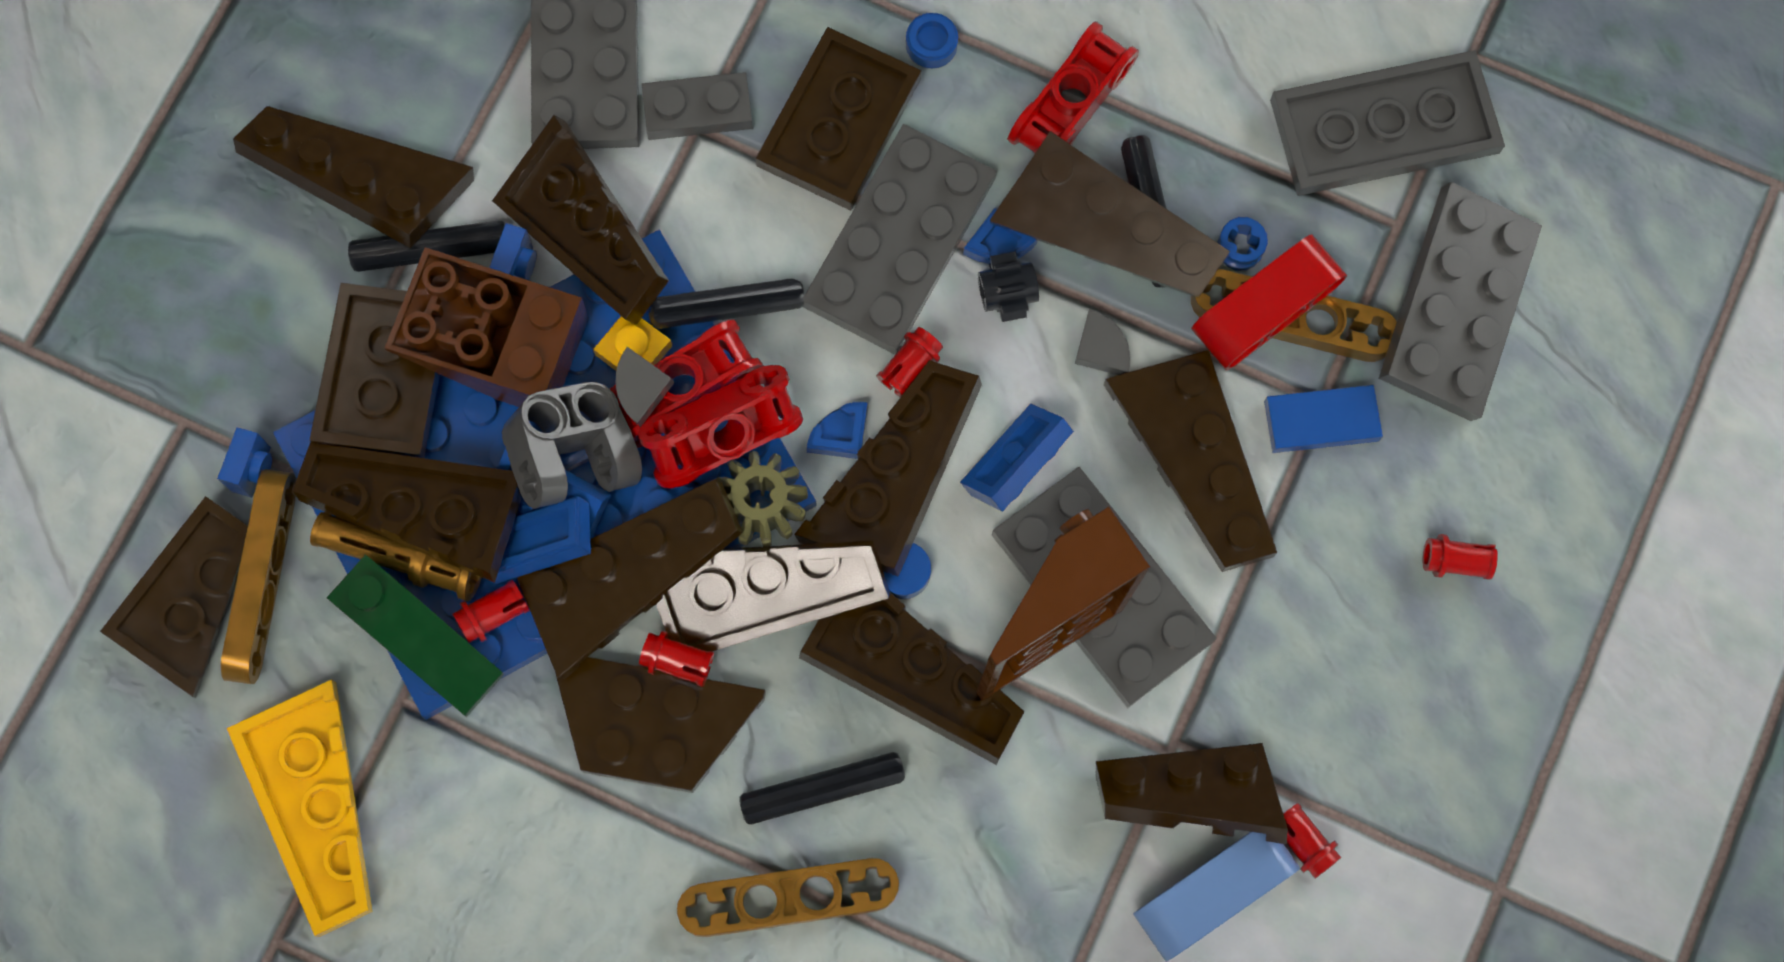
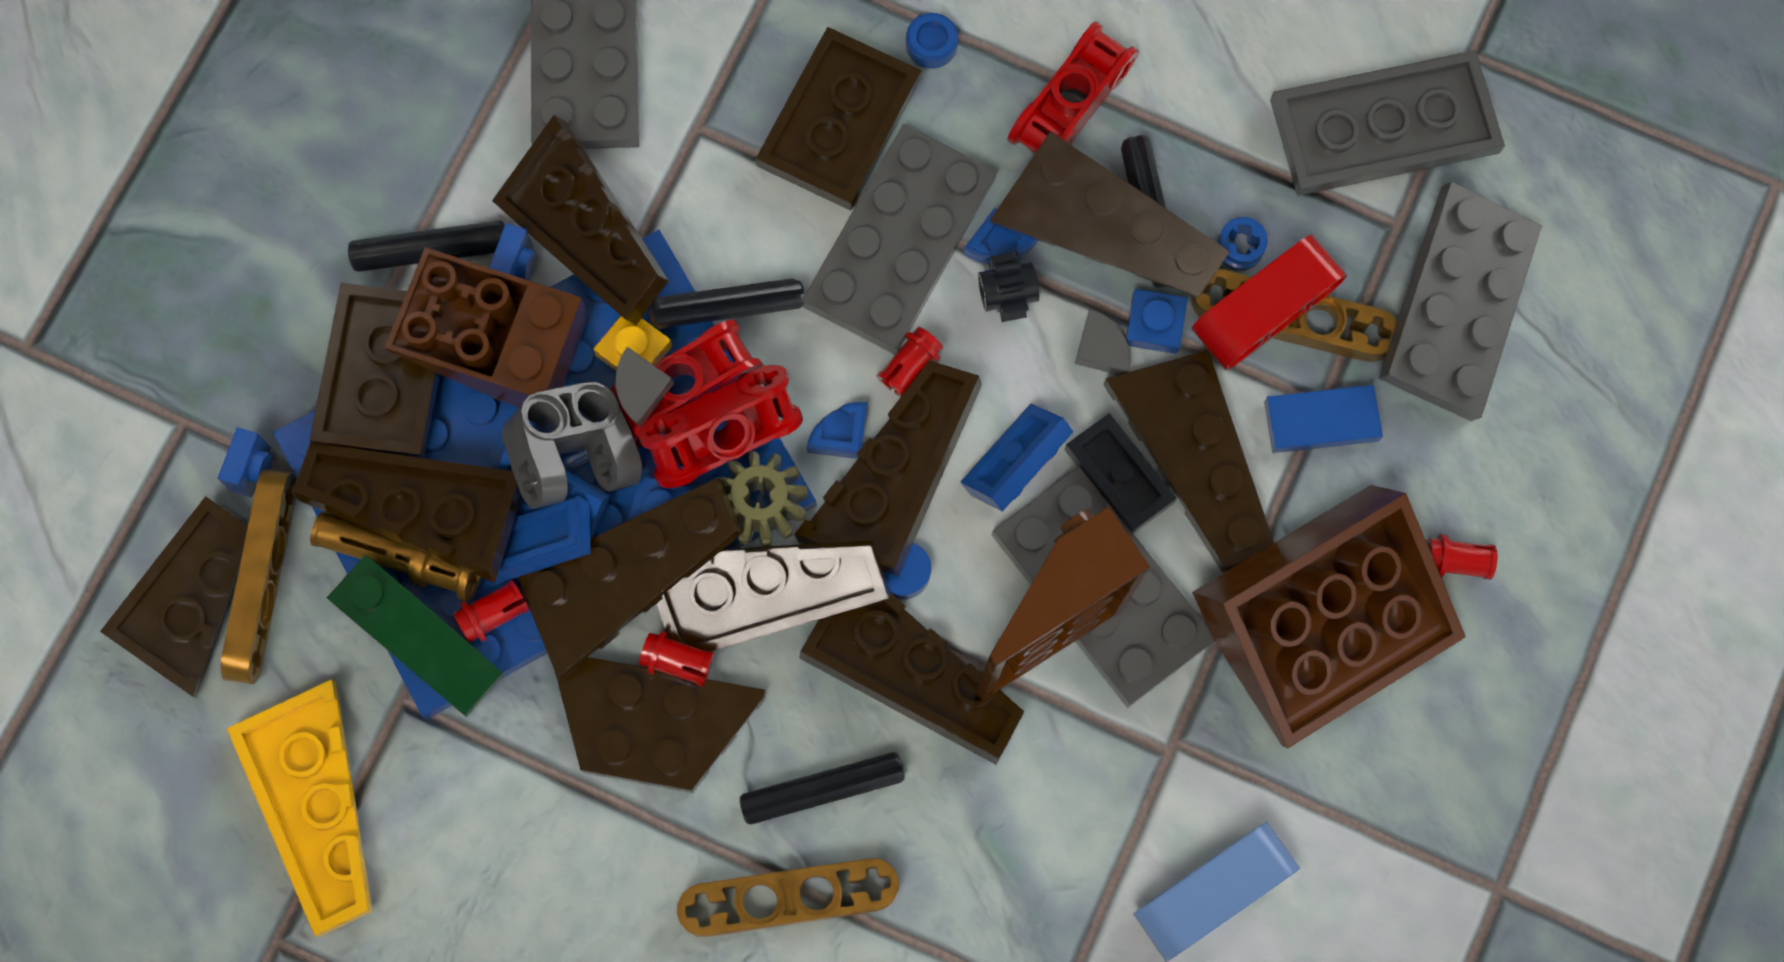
(361, 175): dark brown wing -> none
(697, 106): dark grey plate -> none
(1120, 473): none -> black plate
(1156, 321): none -> blue plate
(1200, 787): dark brown wing -> none
(1309, 843): red pin -> none
(1331, 612): none -> reddish brown slope

